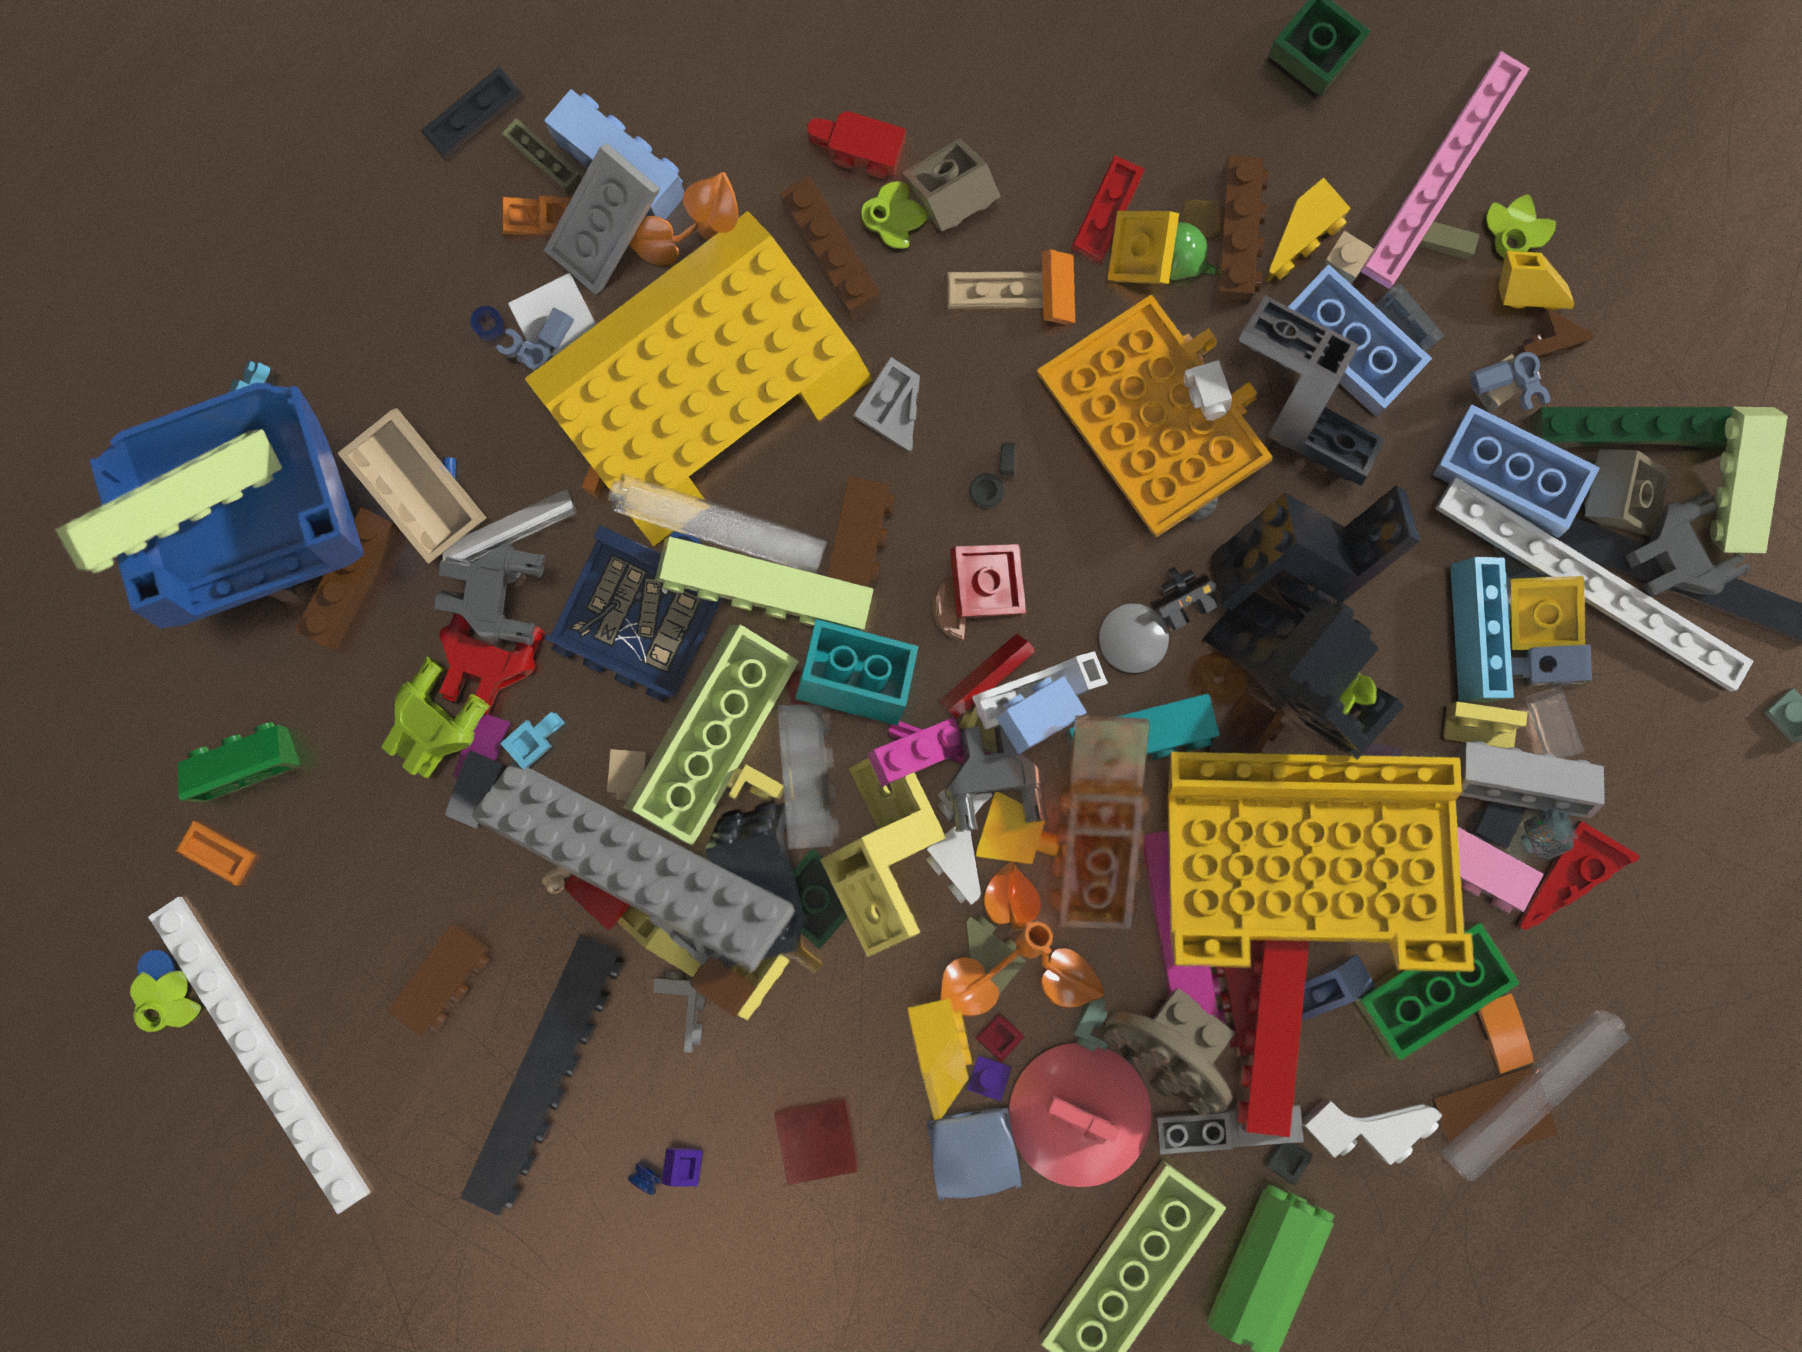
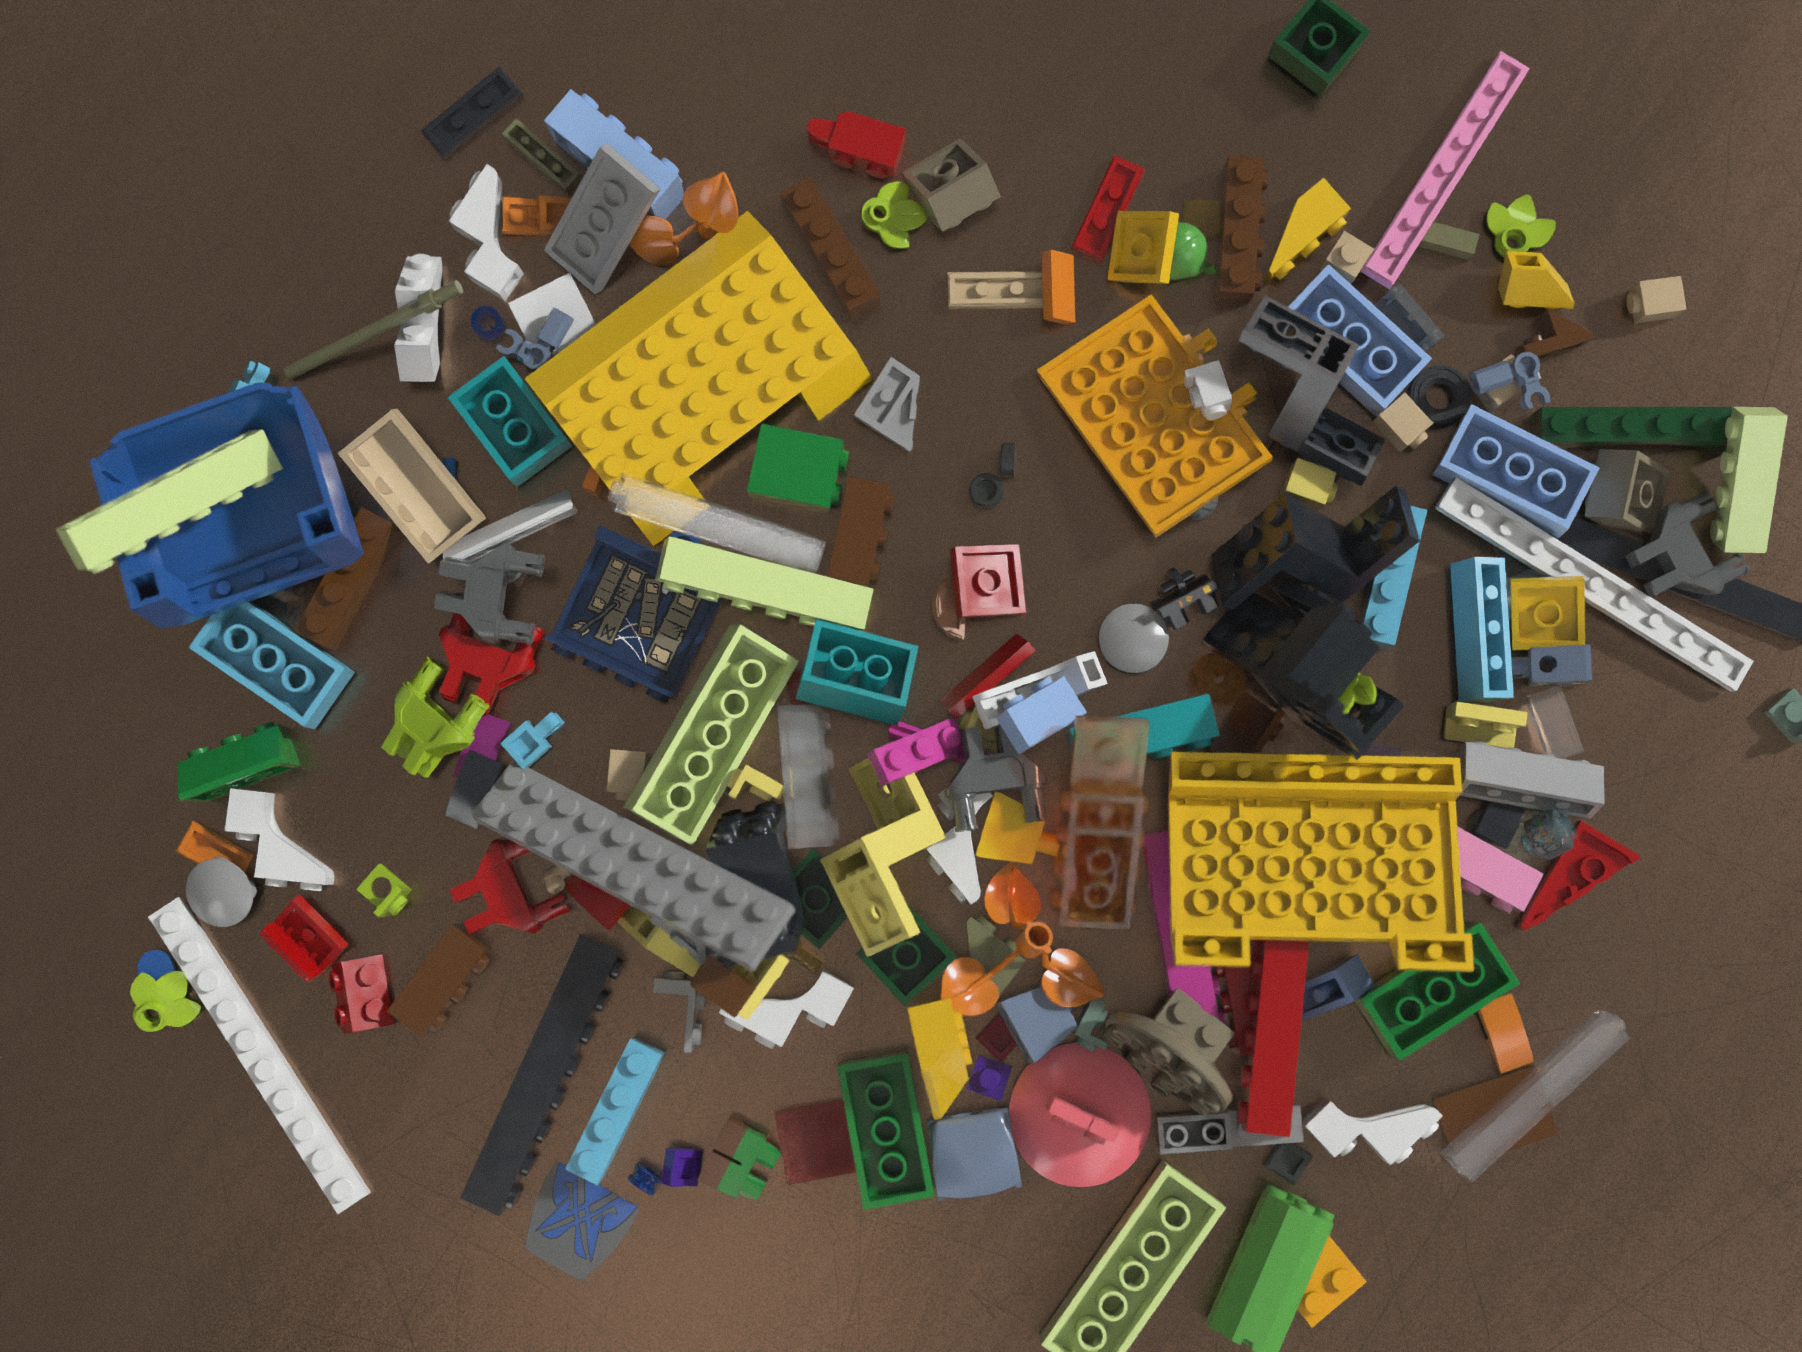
(220, 892): none -> light grey dish
(273, 662): none -> medium azure brick
(277, 856): none -> white arch
(304, 939): none -> red bracket
(360, 994): none -> bracket
(394, 901): none -> lime bracket
(418, 338): none -> white arch
(427, 302): none -> olive bar
(479, 221): none -> white arch
(505, 893): none -> red connector
(509, 421): none -> teal brick
(577, 1222): none -> sticker
(615, 1110): none -> medium azure brick
(734, 1157): none -> green hips
(776, 1017): none -> white arch
(797, 468): none -> green brick
(885, 1129): none -> green brick
(910, 963): none -> dark green brick
(1036, 1022): none -> sand blue torso
(1310, 484): none -> light yellow brick
(1330, 1284): none -> light orange wing
(1387, 593): none -> medium azure brick
(1403, 423): none -> tan brick
(1456, 384): none -> black tyre
(1656, 299): none -> tan brick

